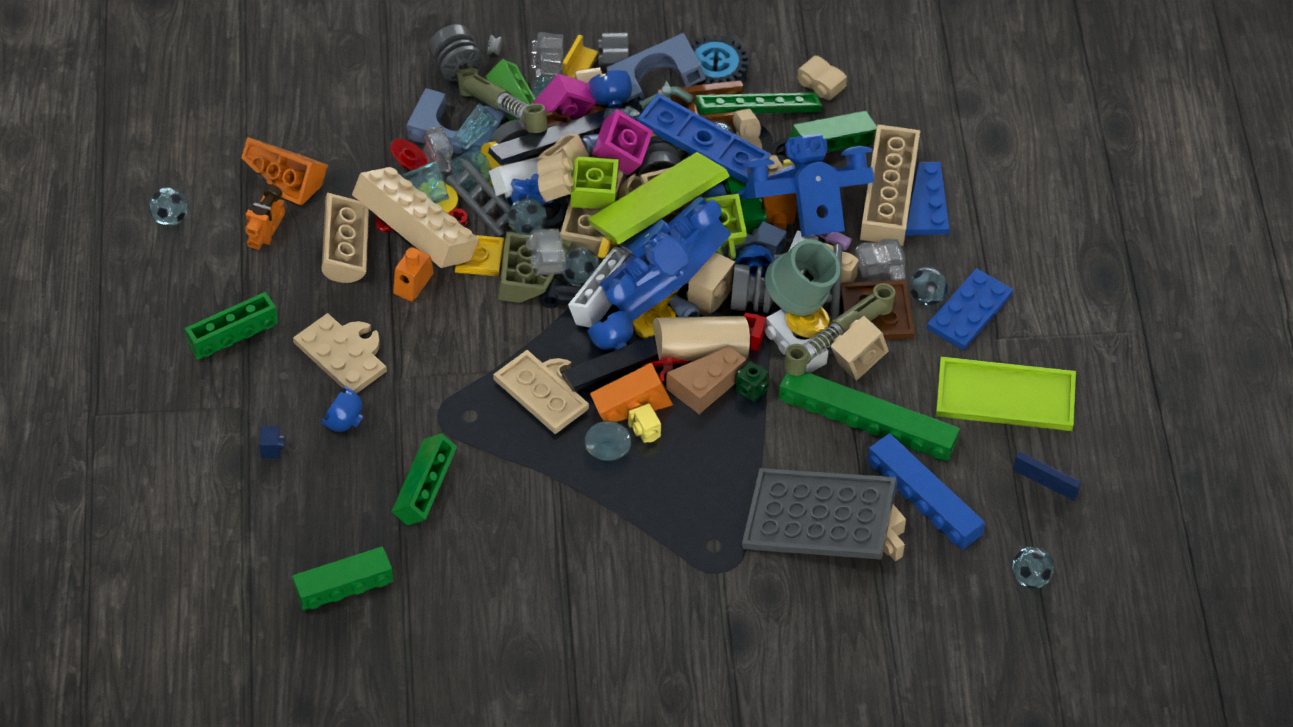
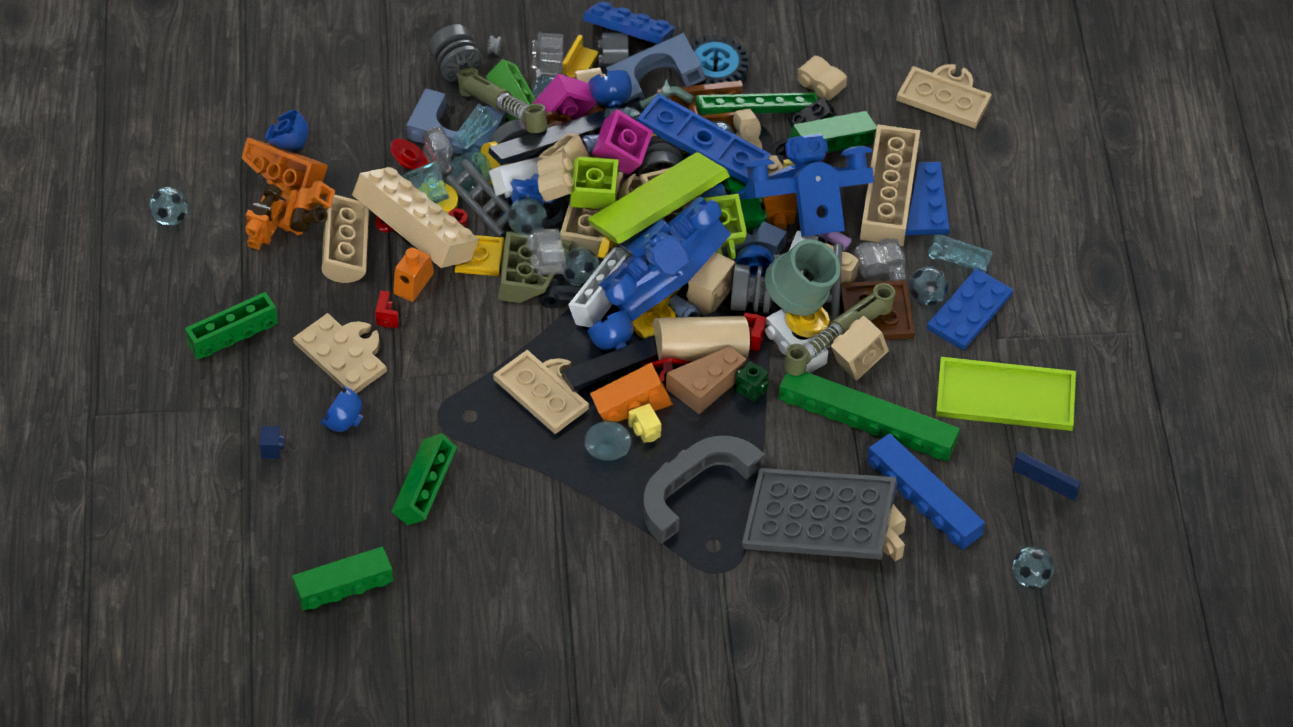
(289, 132): none -> blue cylinder
(306, 207): none -> orange hips
(384, 311): none -> red bracket
(629, 23): none -> blue plate
(689, 463): none -> dark grey arch
(816, 111): none -> black bracket
(945, 94): none -> tan plate
(960, 253): none -> clear light blue plate

